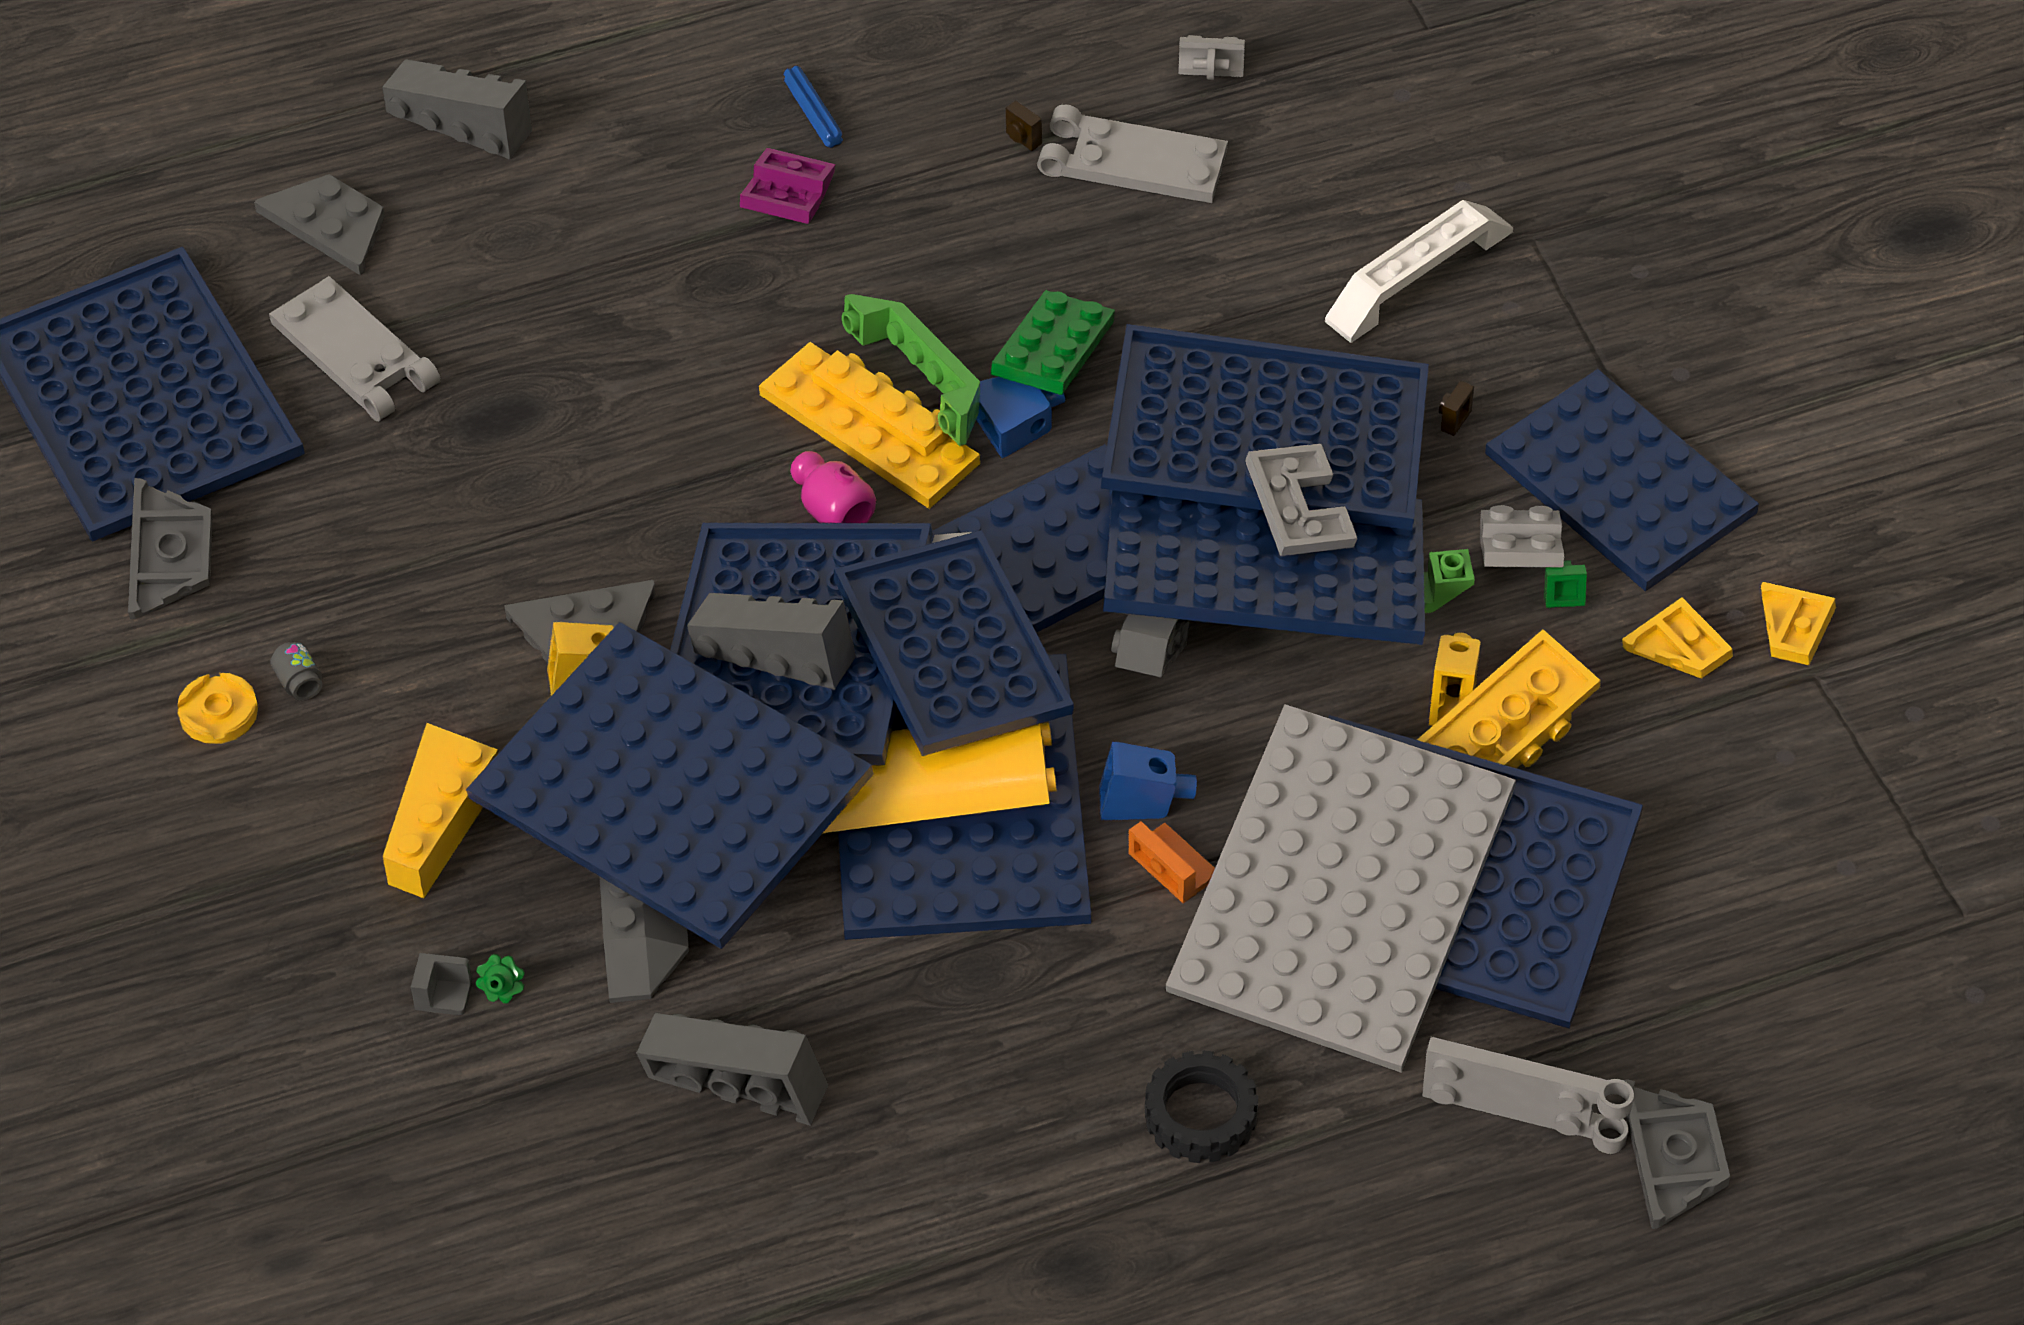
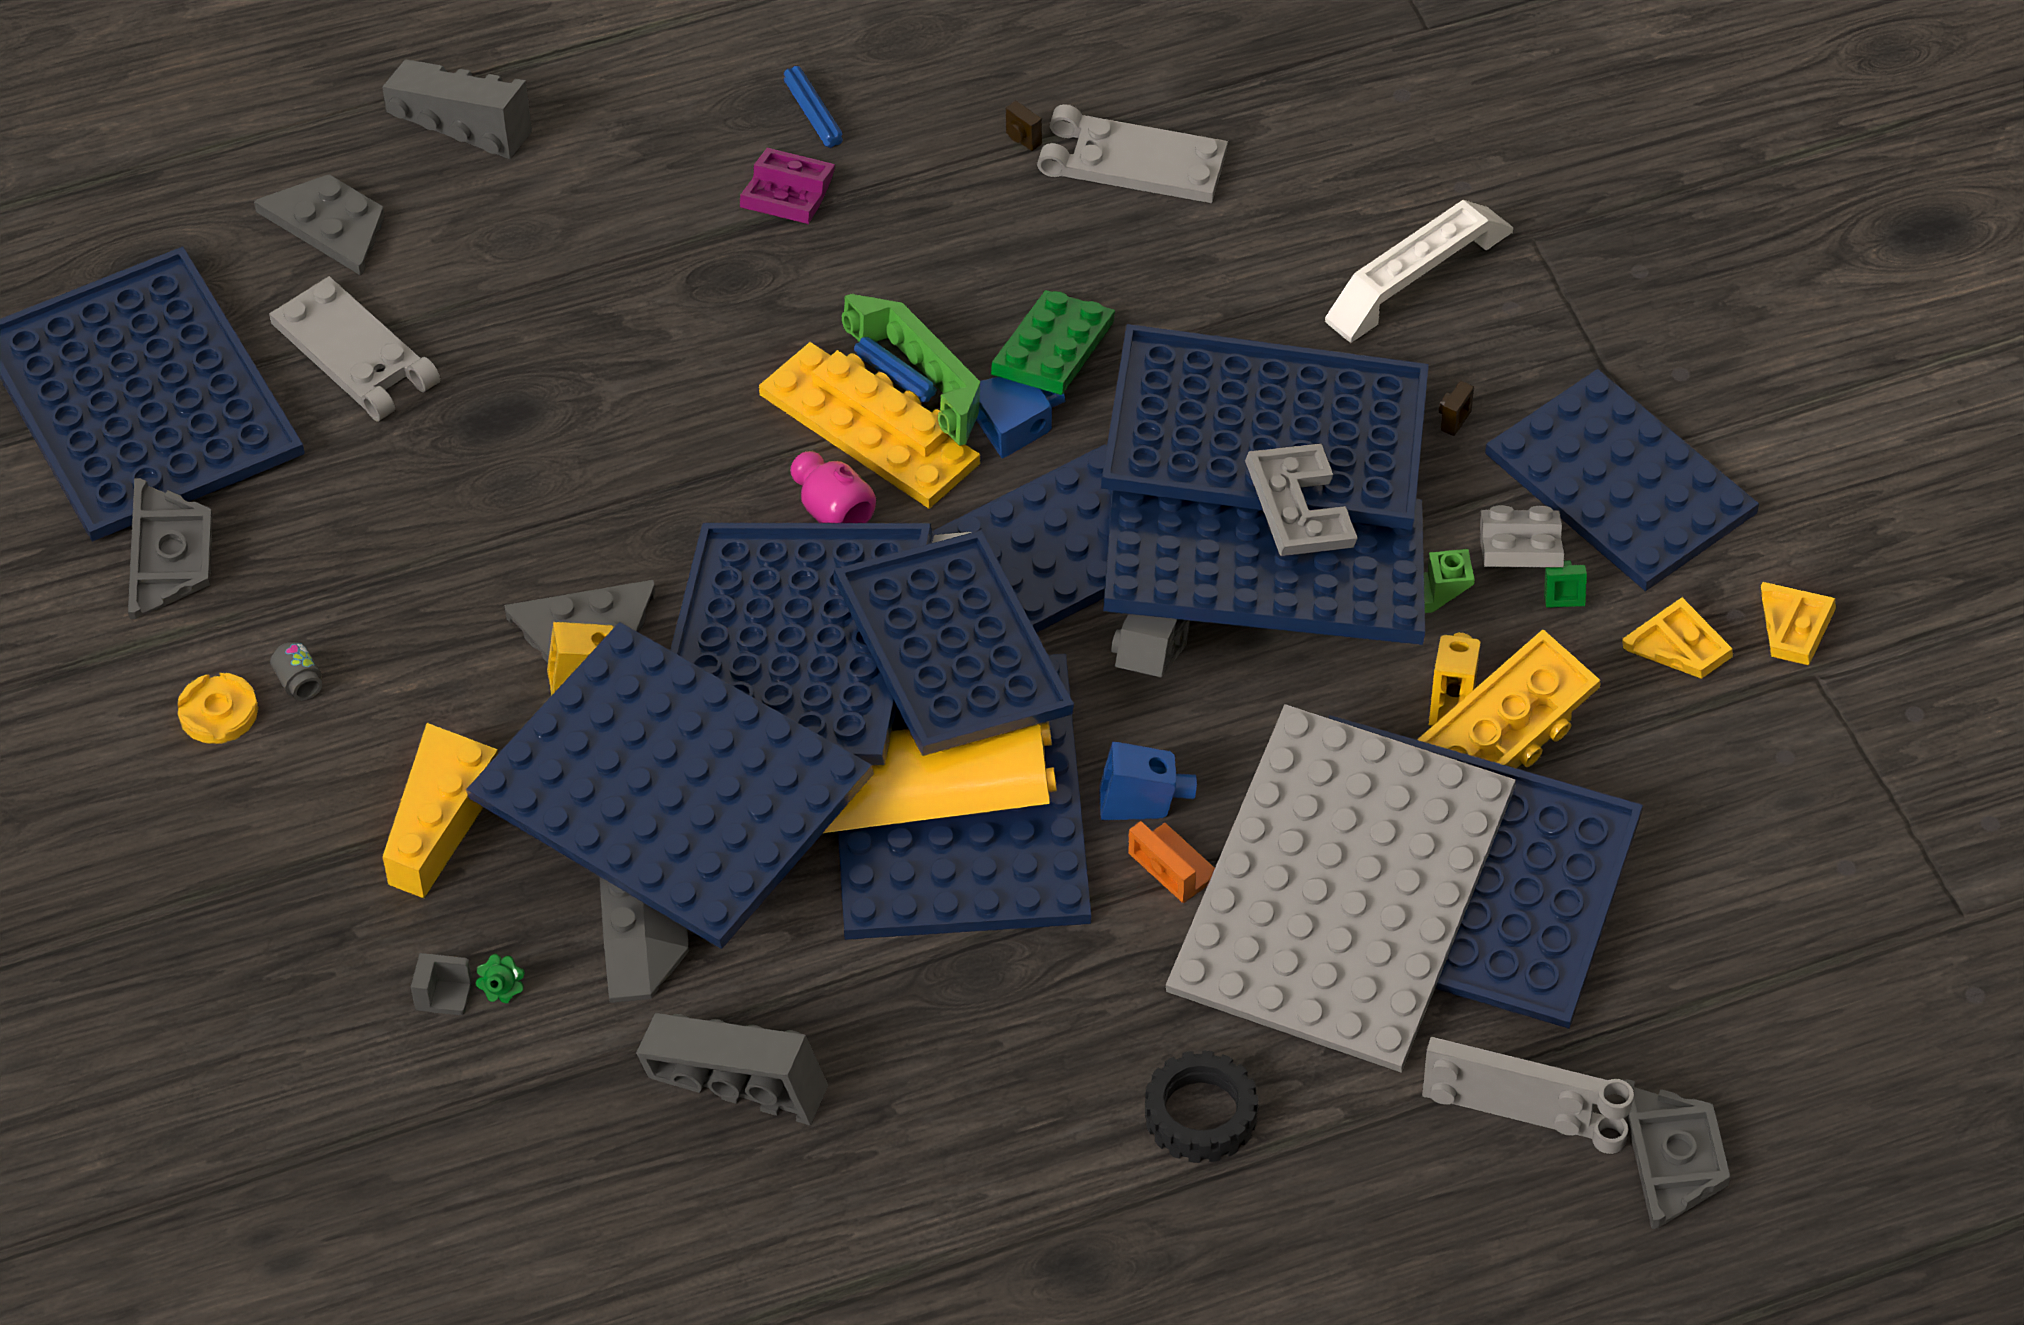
(776, 636): dark grey wedge -> none
(895, 369): none -> blue axle
(1211, 56): light grey hips -> none

